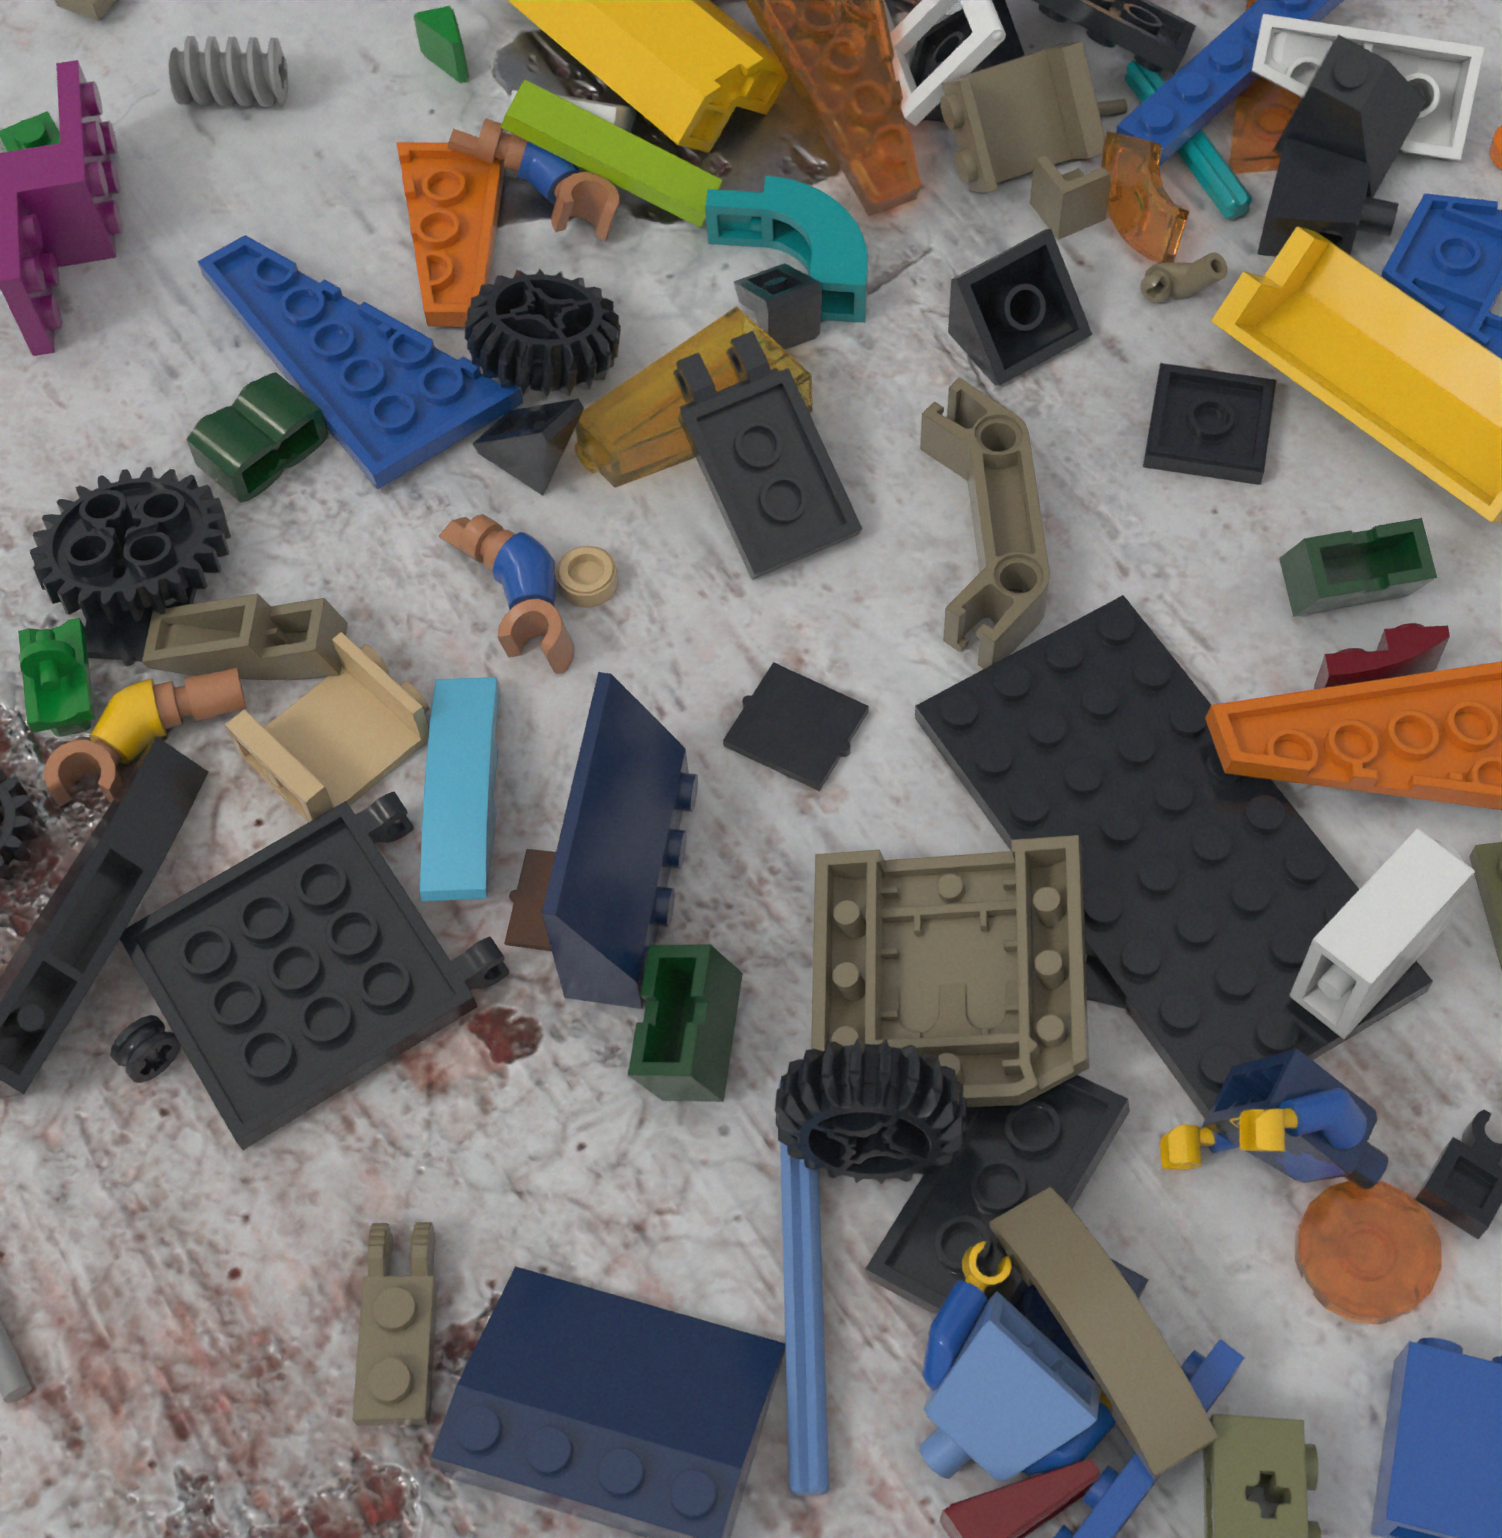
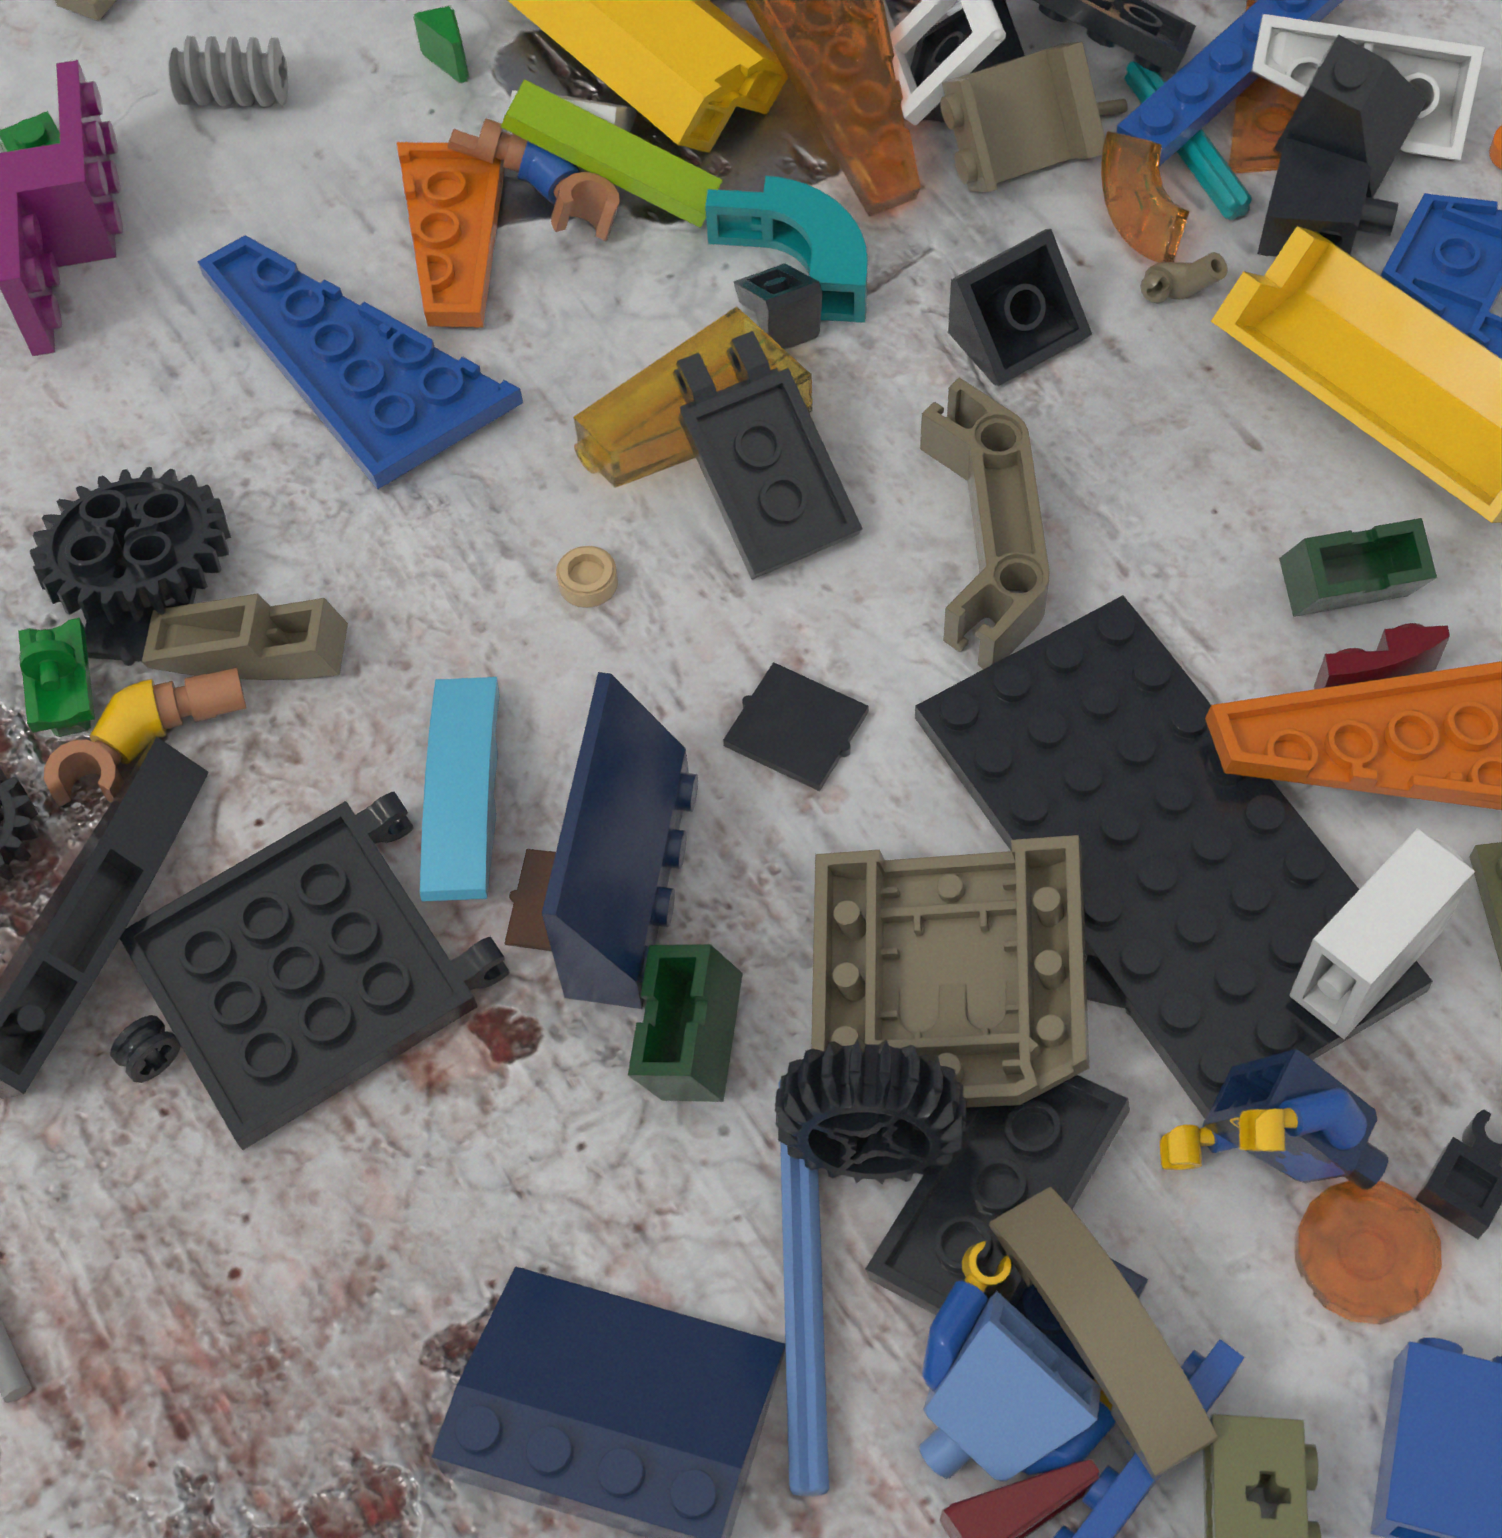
(257, 436): dark green brick -> none
(336, 735): tan panel -> none
(396, 1333): dark tan hinge -> none
(528, 583): nougat piece -> none
(531, 441): black slope -> none
(542, 332): black gear -> none
(1068, 200): dark tan panel -> none
(1210, 423): black tile -> none

